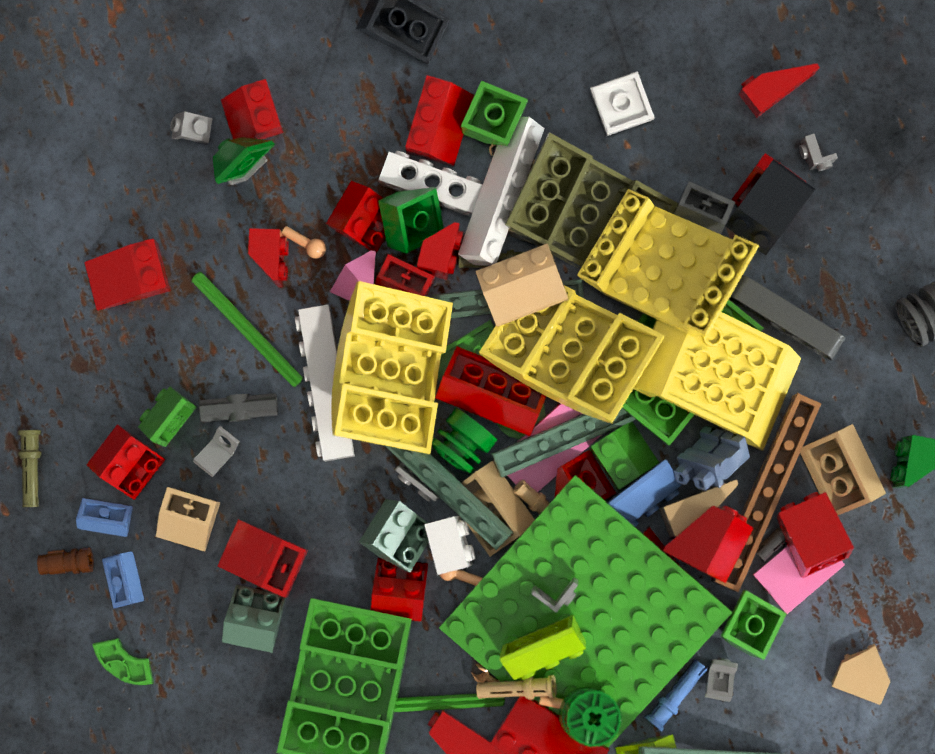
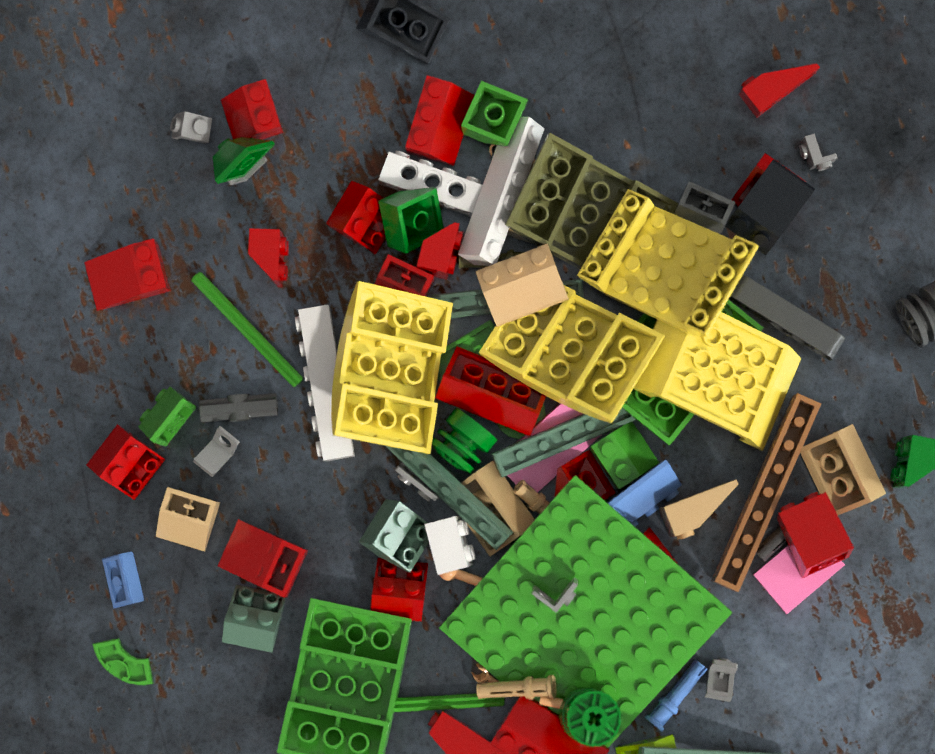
(29, 455): olive pin -> none
(63, 562): reddish brown axle -> none
(104, 517): medium blue slope -> none
(315, 248): light nougat bar -> none
(357, 270): bright pink slope -> none
(543, 648): lime slope -> none
(622, 103): white plate -> none
(712, 458): sand blue hips -> none
(712, 542): red slope -> none
(753, 625): bright green slope -> none
(863, 675): tan slope -> none

